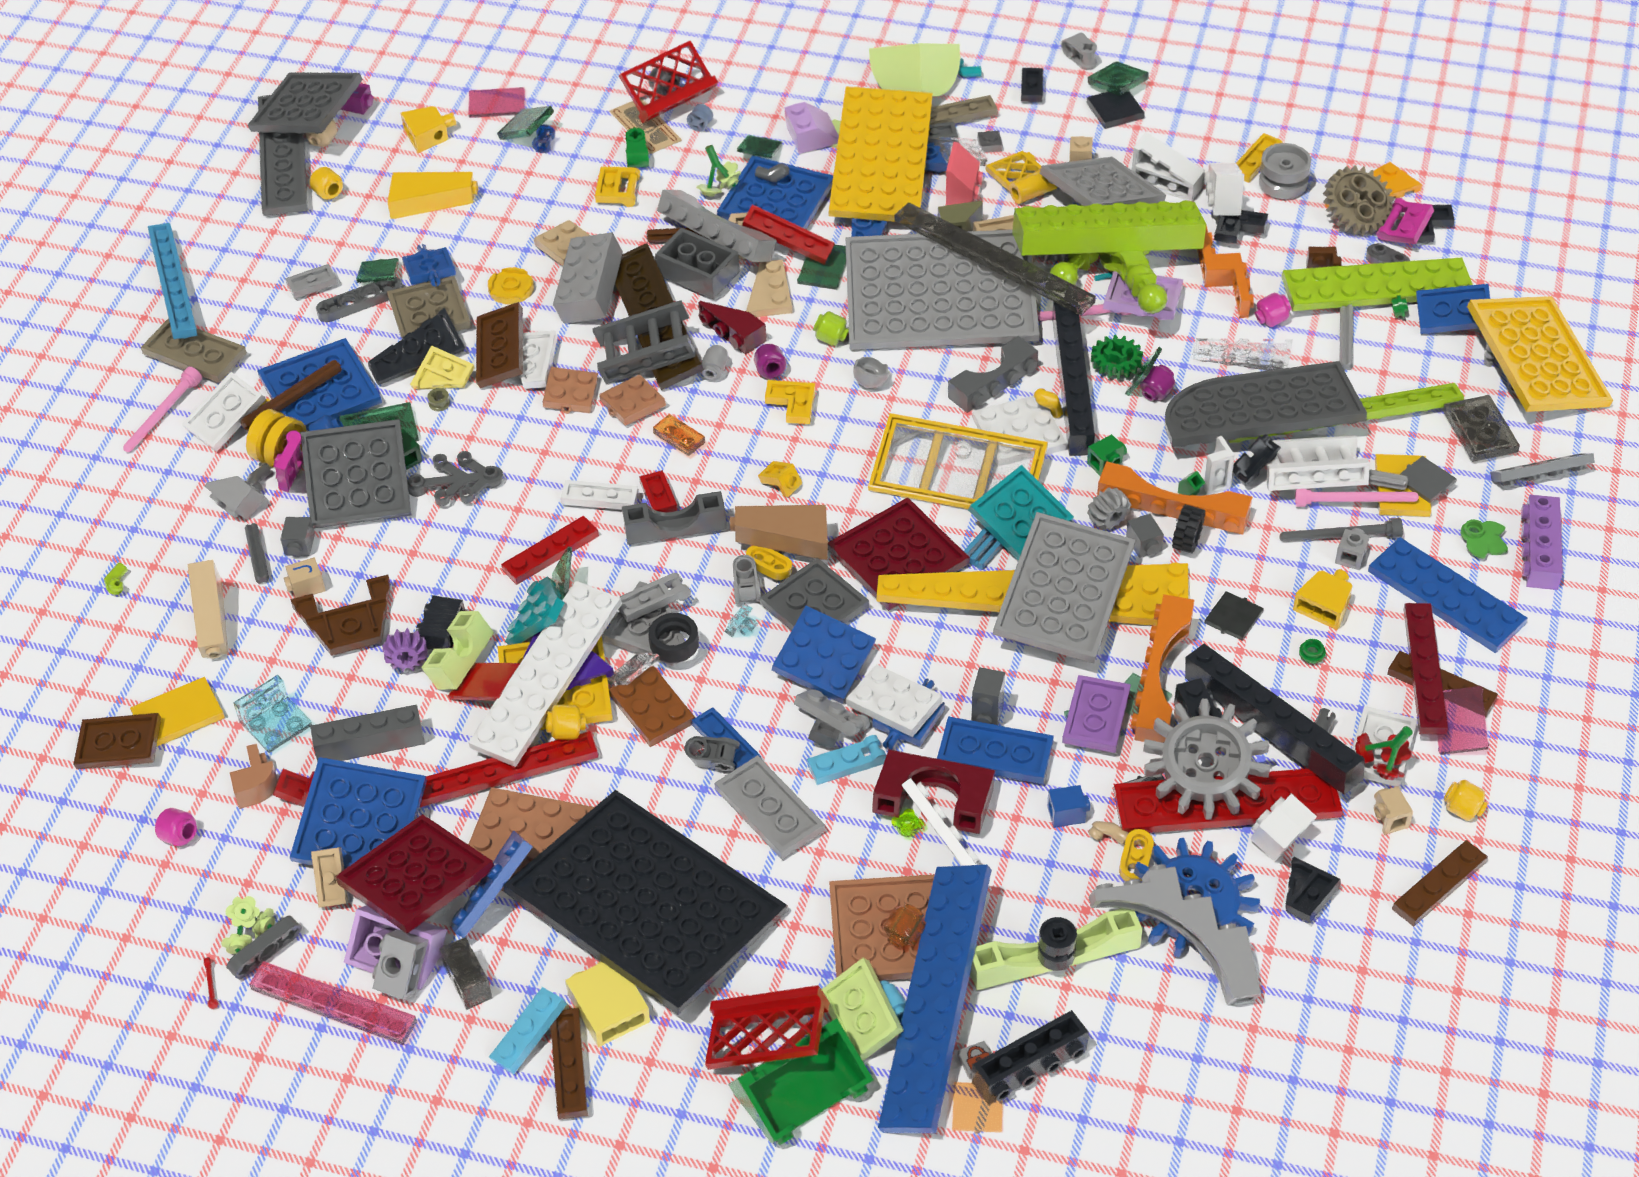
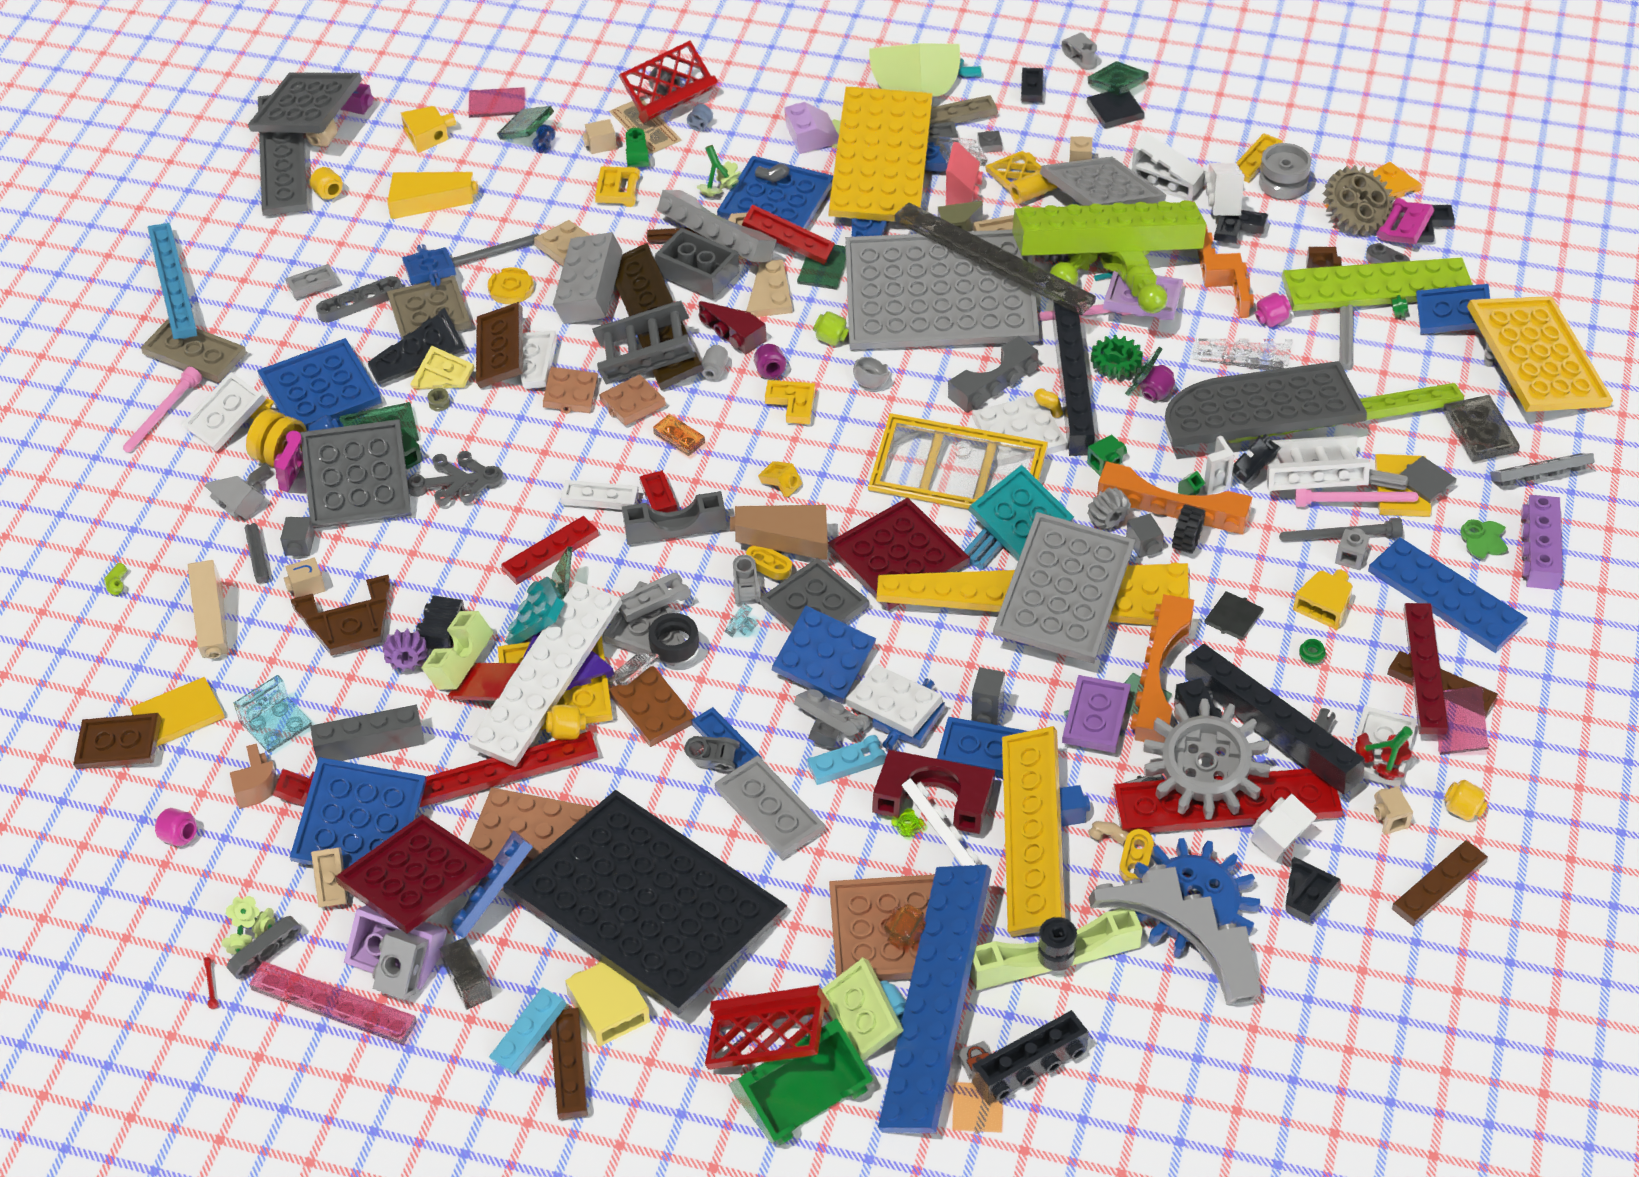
(295, 392): reddish brown axle -> none
(377, 270): clear green piece -> none
(494, 250): none -> dark grey bar
(599, 136): none -> tan brick
(759, 146): clear green piece -> none
(1032, 830): none -> yellow plate

